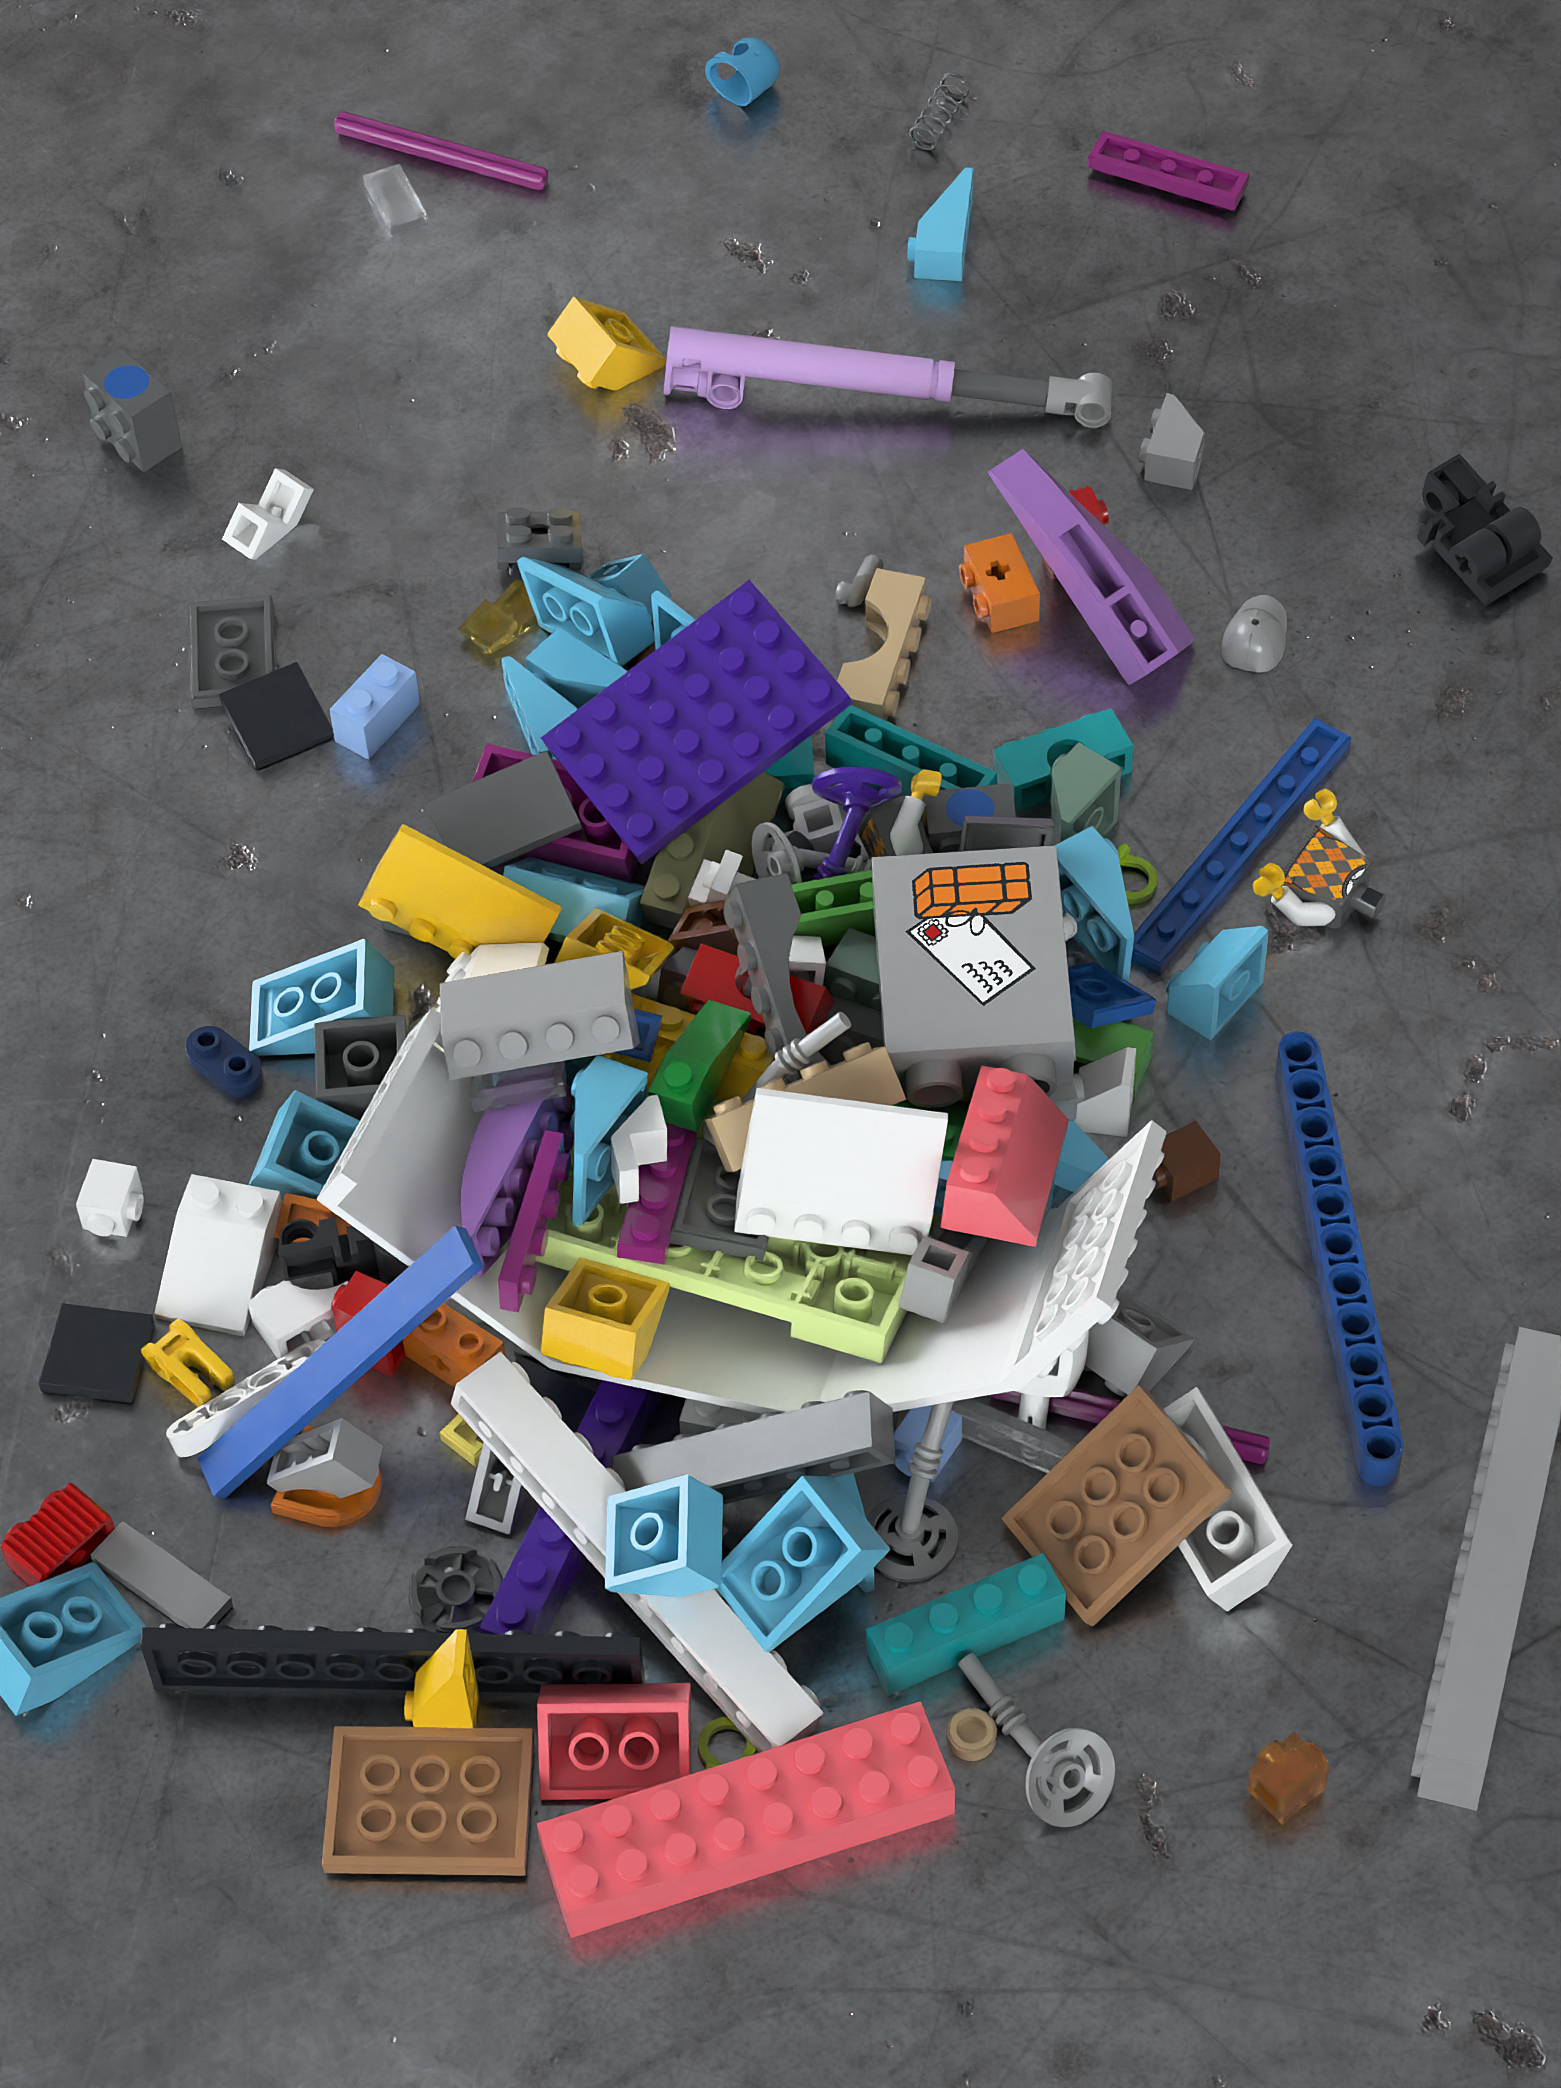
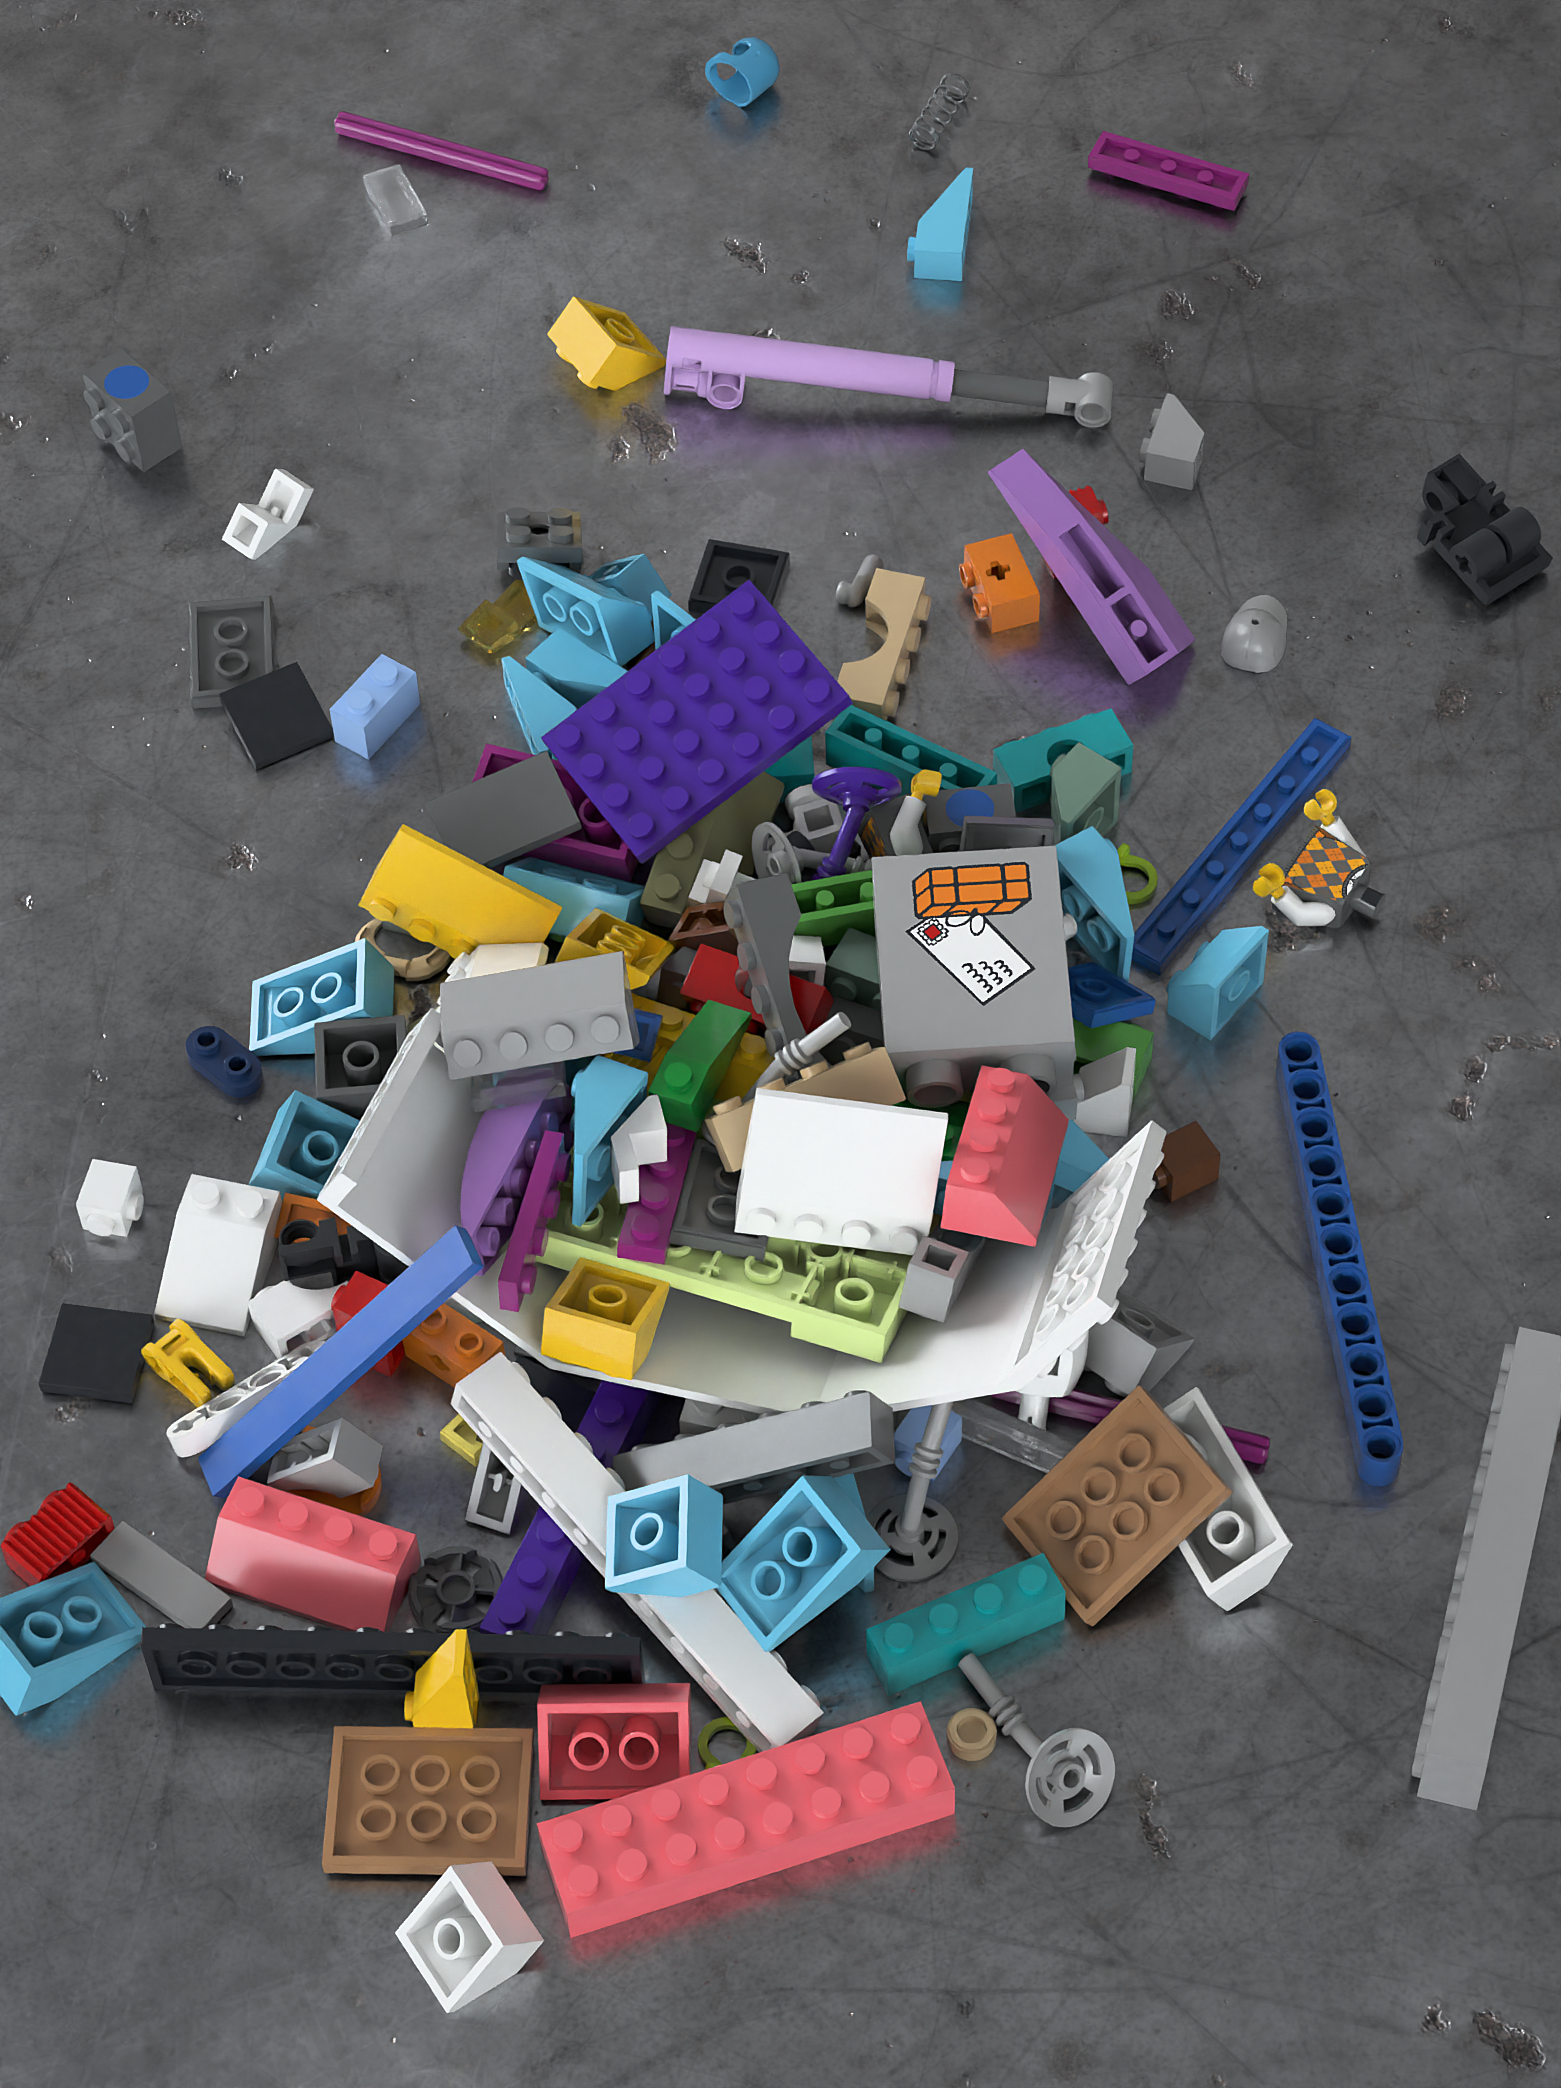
(311, 1558): none -> coral slope
(416, 970): none -> tan piece
(468, 1934): none -> white slope
(729, 566): none -> black tile
(1288, 1776): clear orange brick -> none

